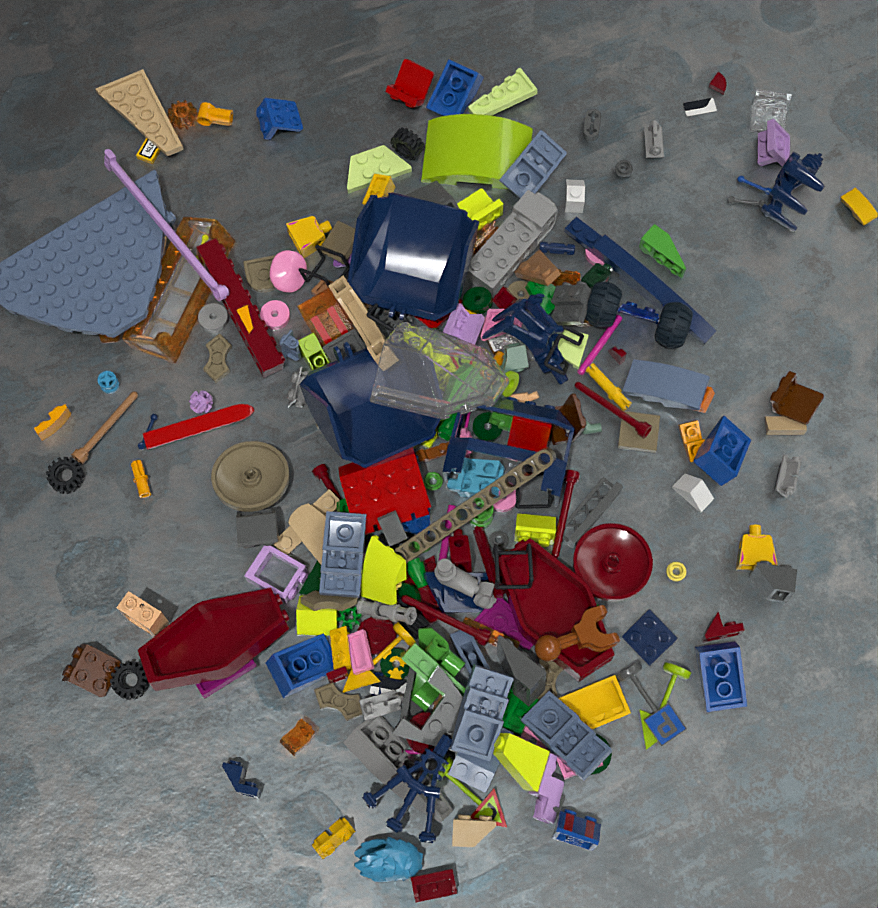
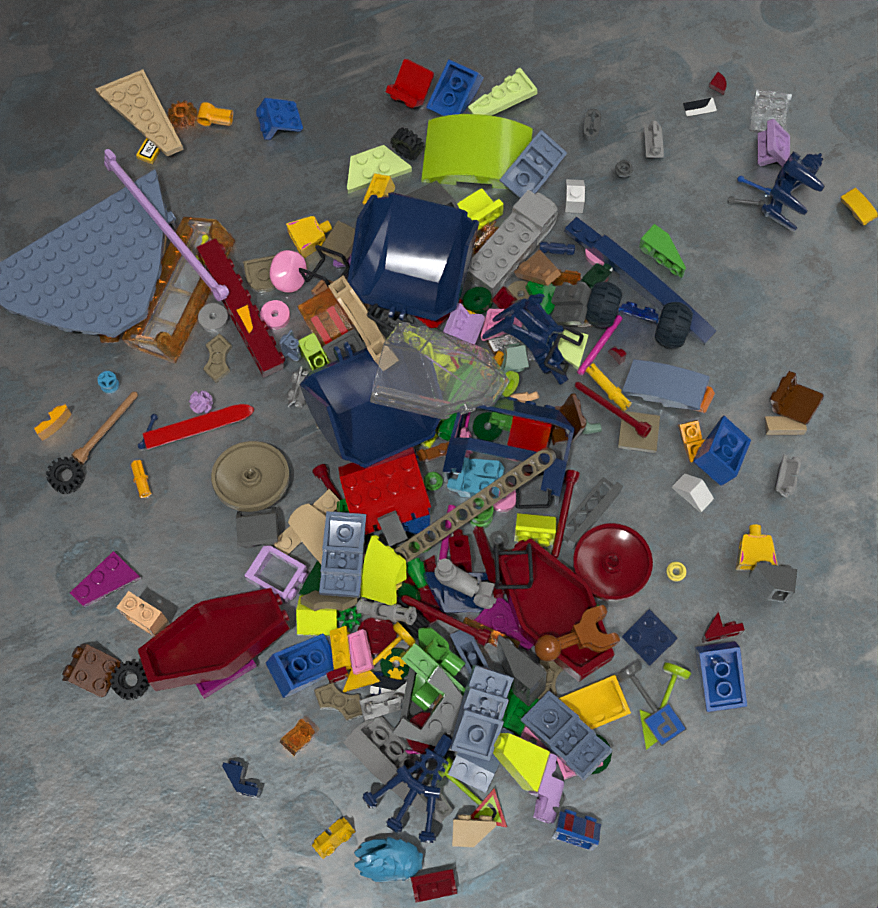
(106, 578): none -> magenta wing

